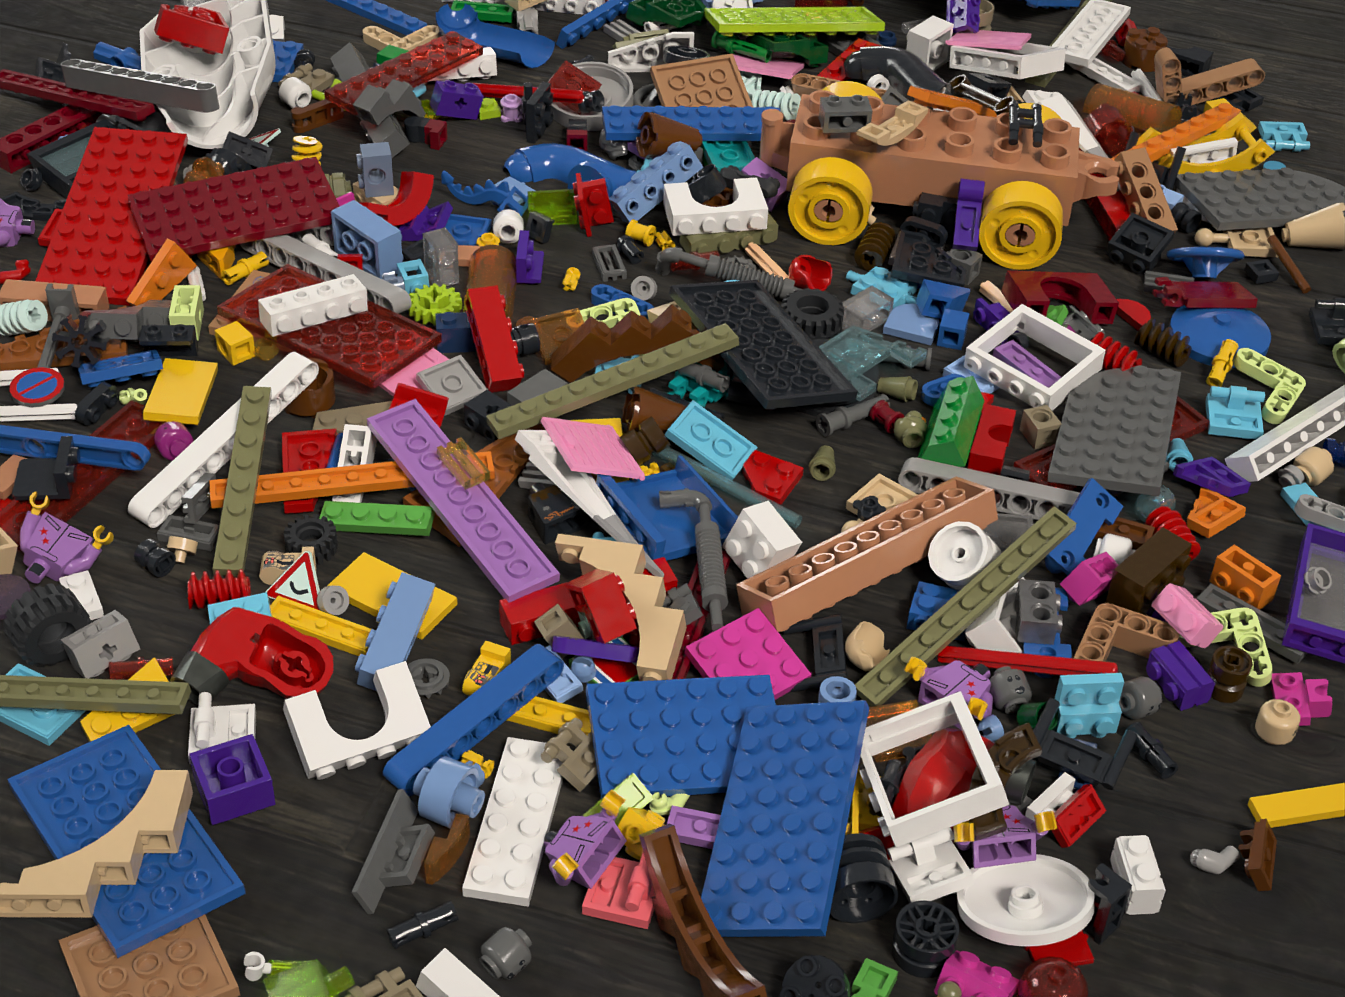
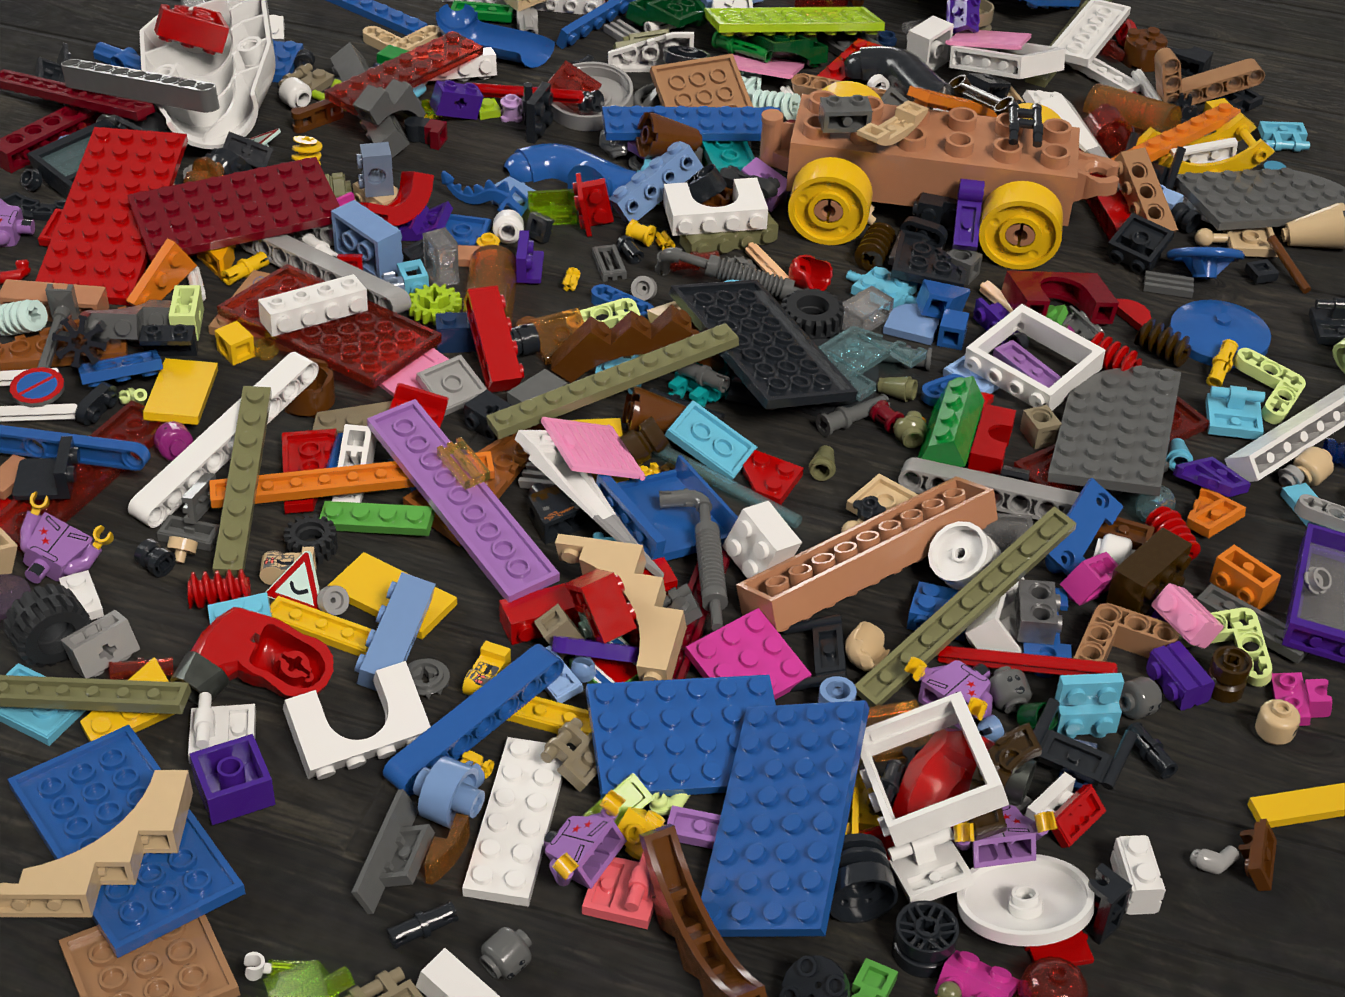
(577, 133): dark red leg -> none
(1204, 294): dark red tile -> none

